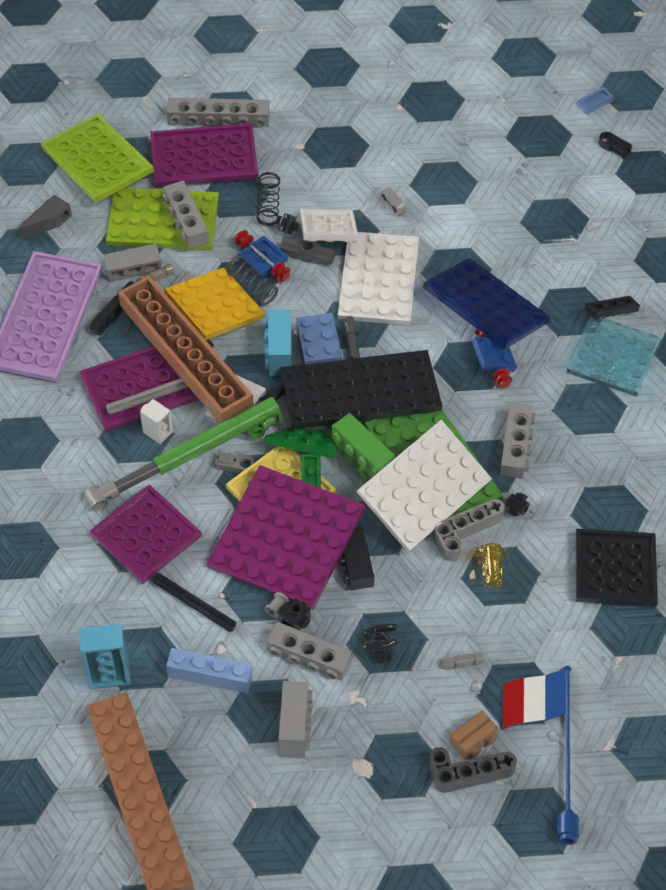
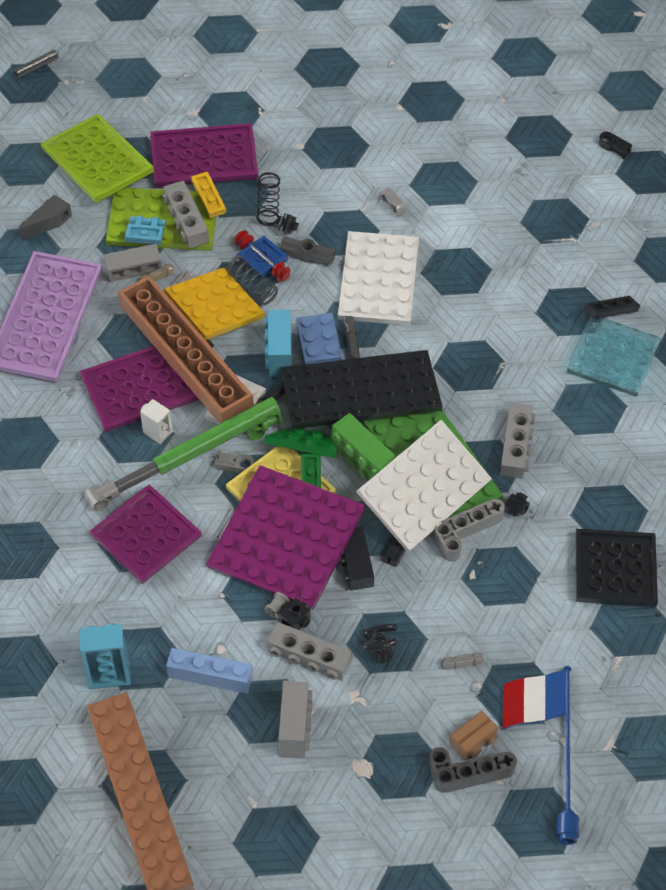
(36, 64): none -> black axle
(108, 314): black beam -> none
(145, 230): none -> medium azure plate
(146, 396): light grey axle -> none
(194, 602): black axle -> none
(208, 194): none -> yellow plate
(218, 111): light grey brick -> none
(328, 225): white plate -> none
(394, 553): none -> black piece
(486, 303): clear blue plate -> none
(491, 557): clear yellow piece -> none
(494, 358): blue plate -> none
(595, 100): medium blue tile -> none

